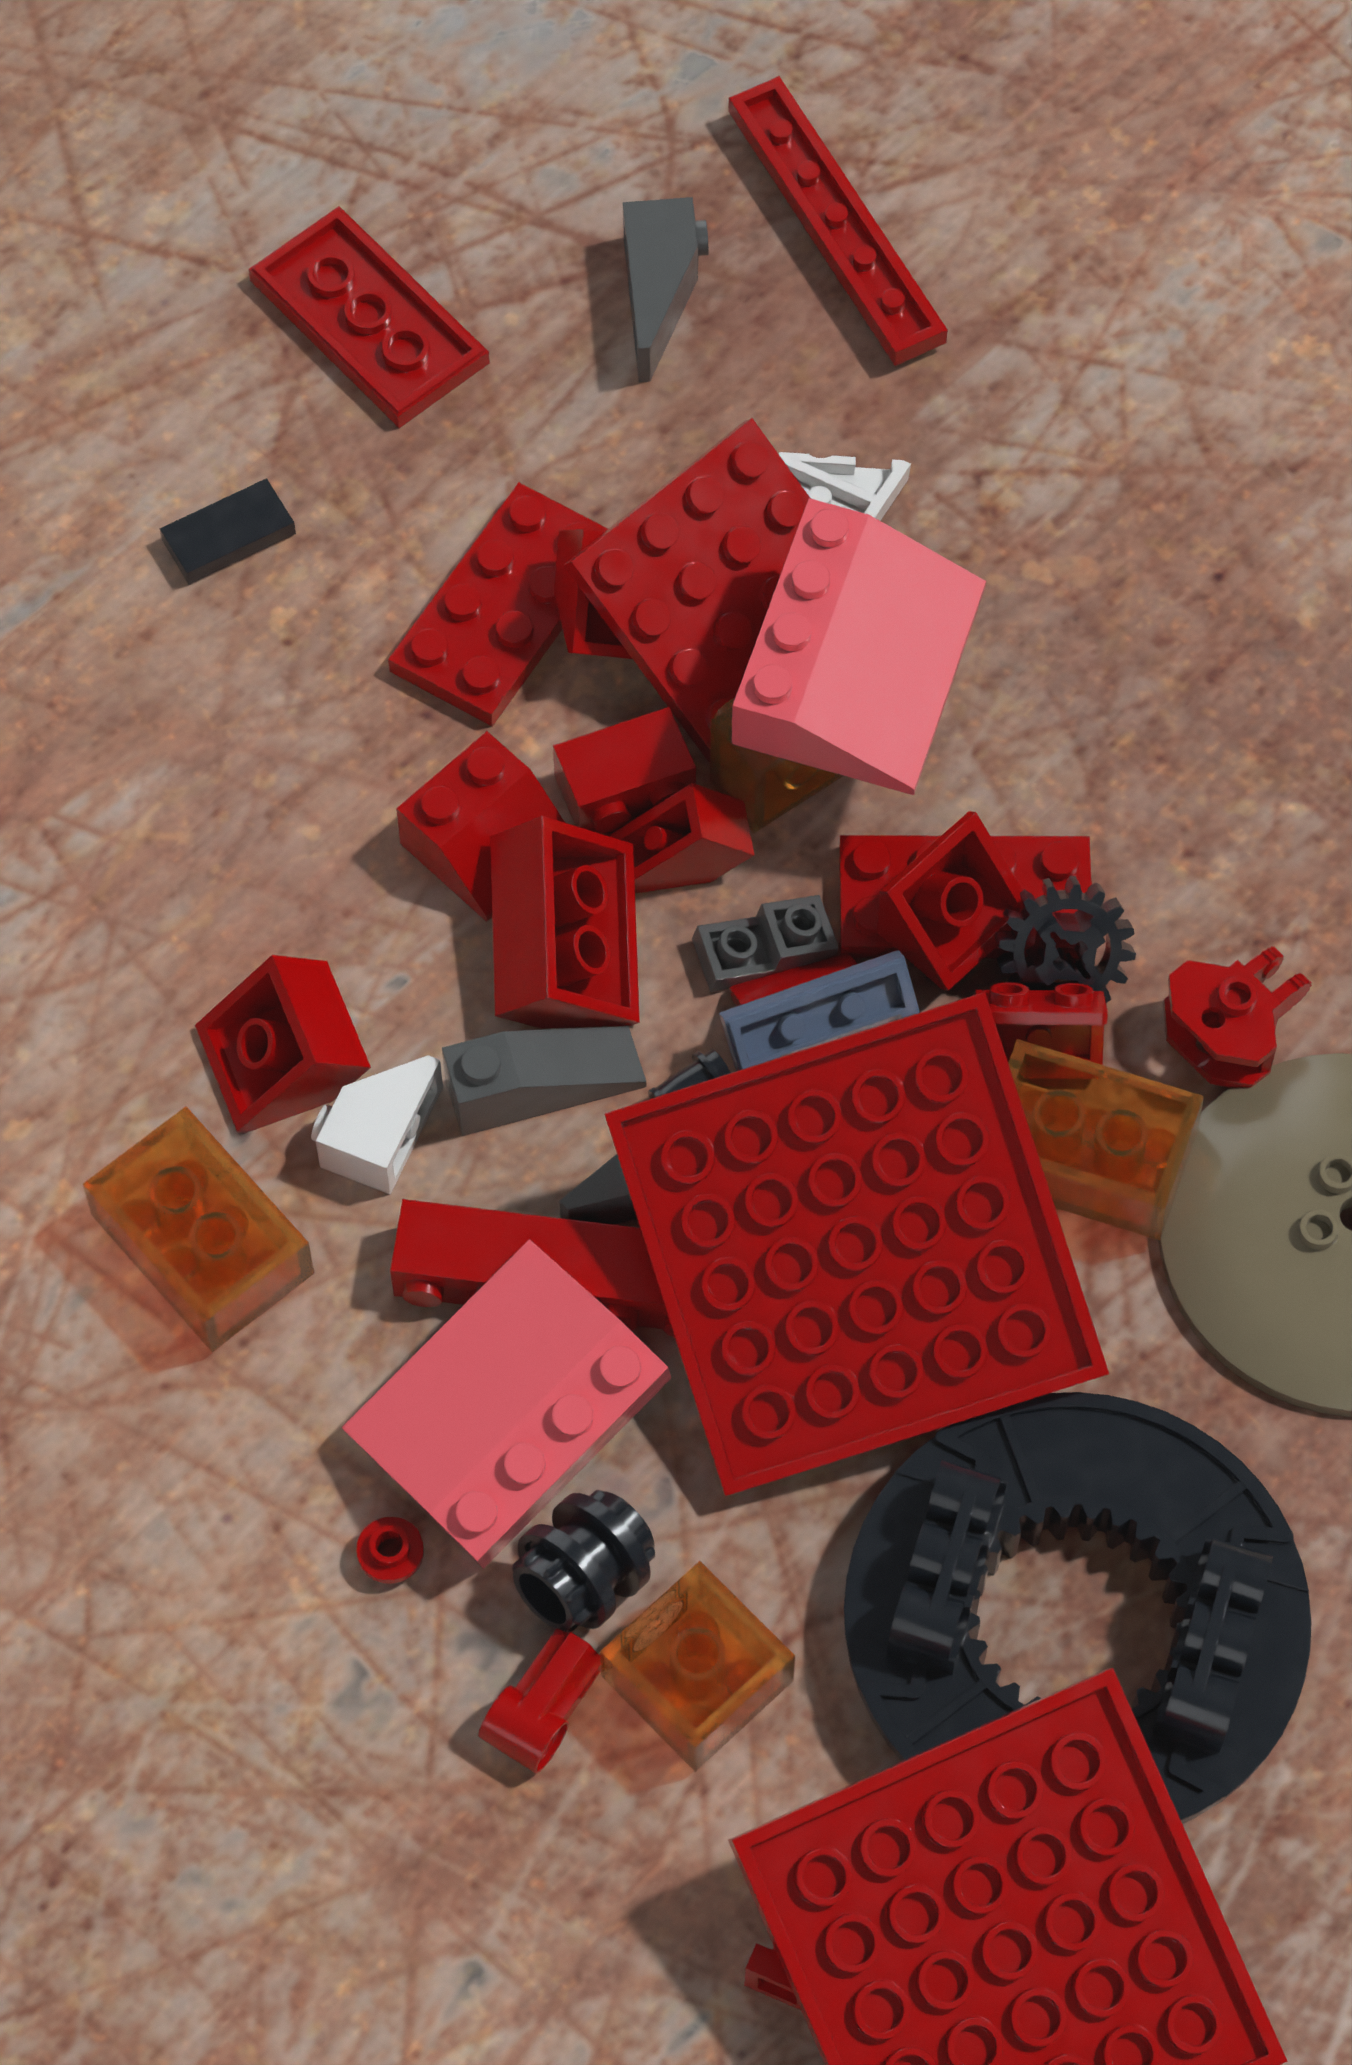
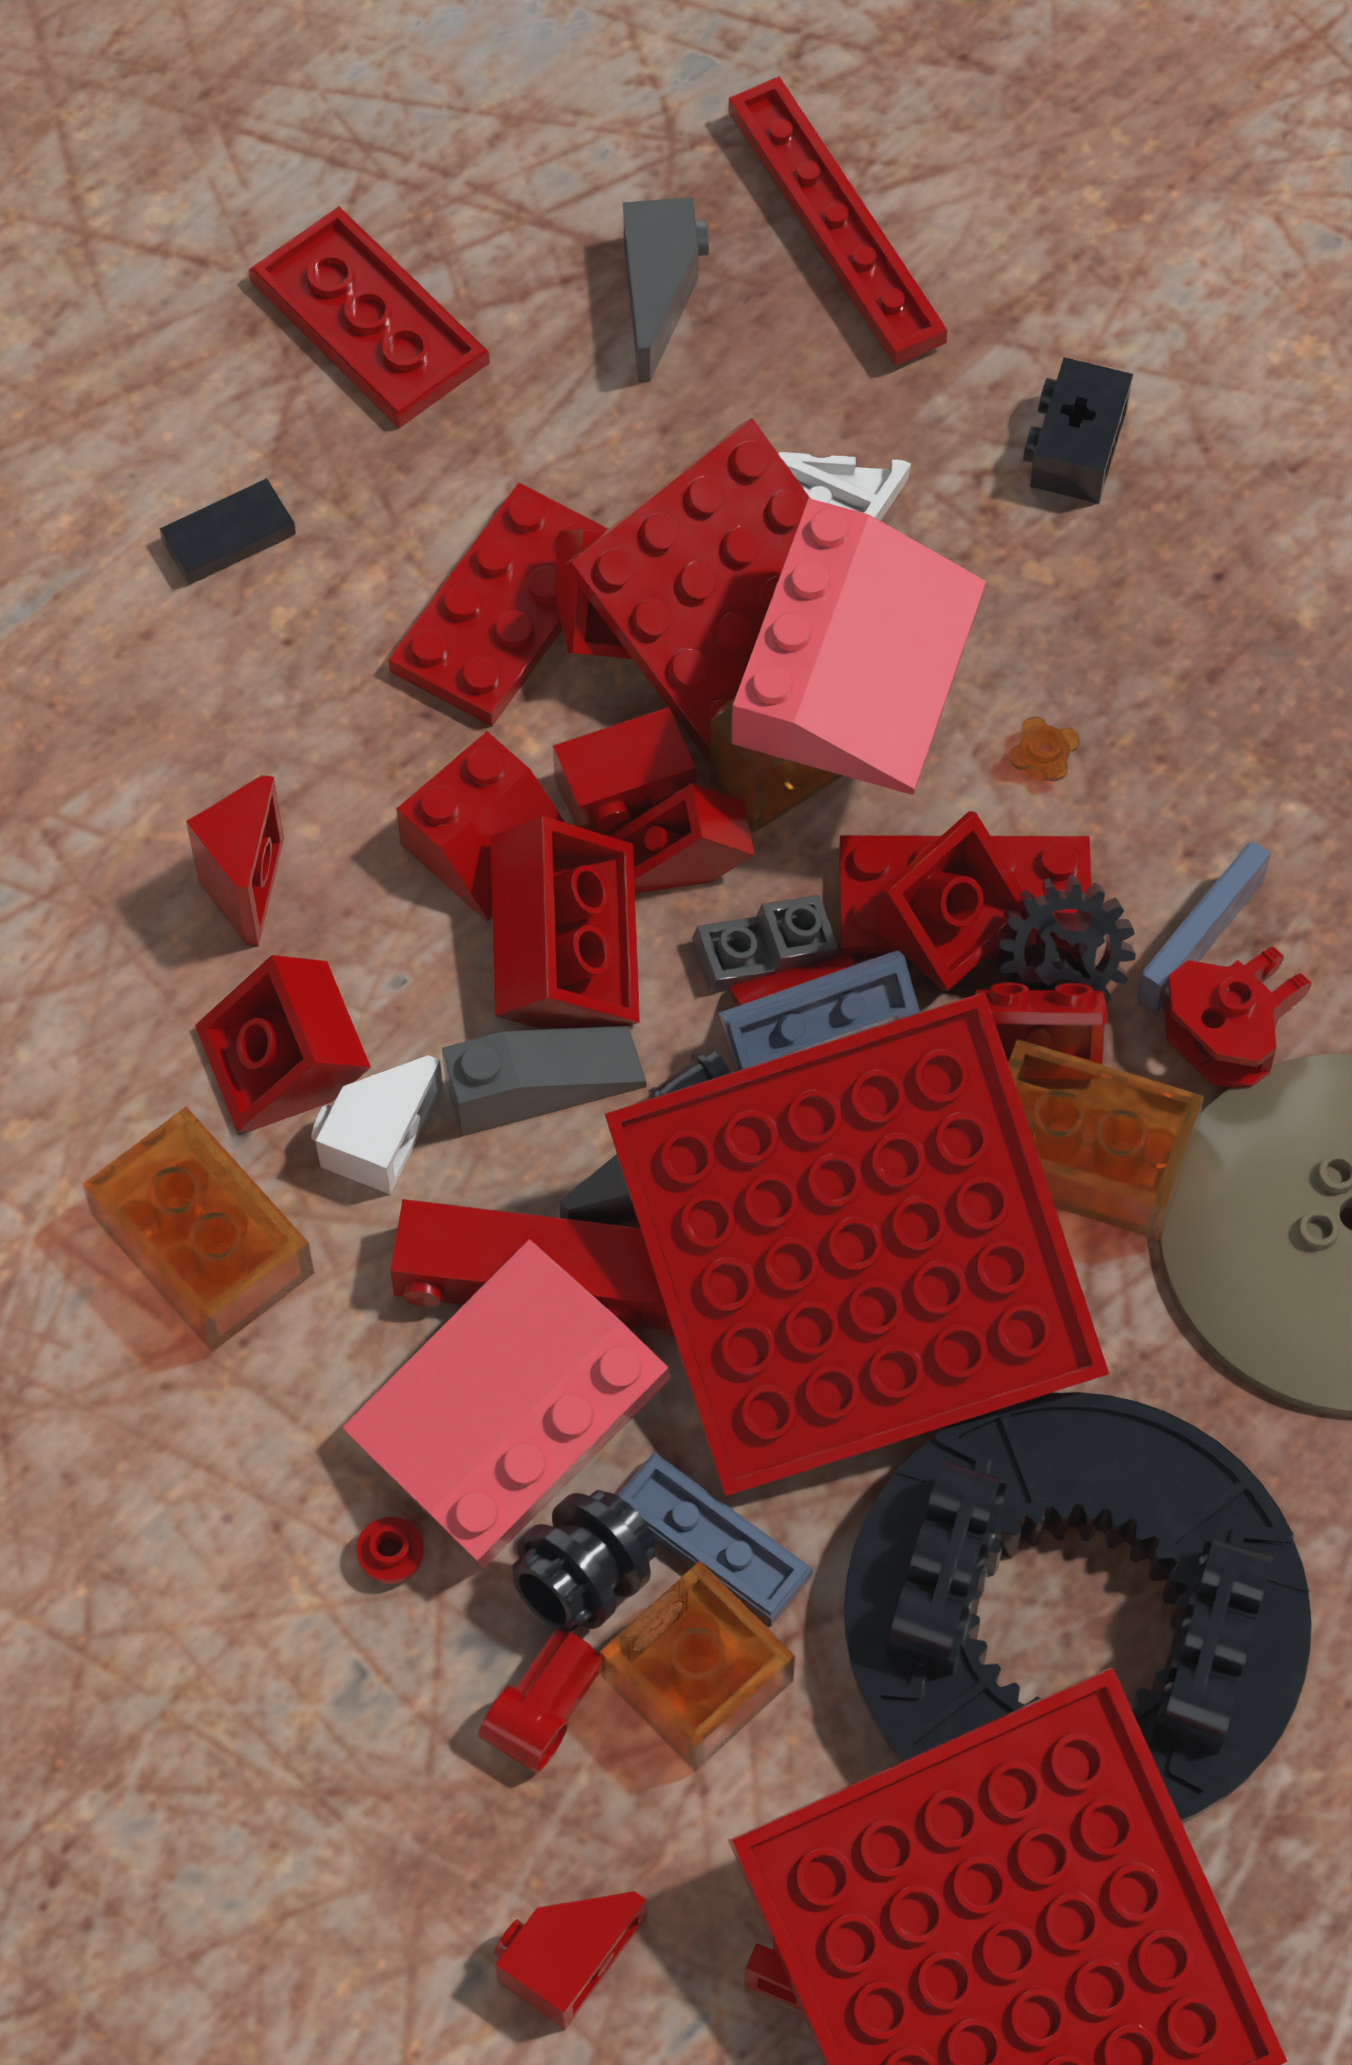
(238, 853): none -> red slope
(566, 1951): none -> red slope
(706, 1530): none -> sand blue tile
(1040, 764): none -> clear orange plate
(1079, 429): none -> black brick
(1204, 923): none -> sand blue tile

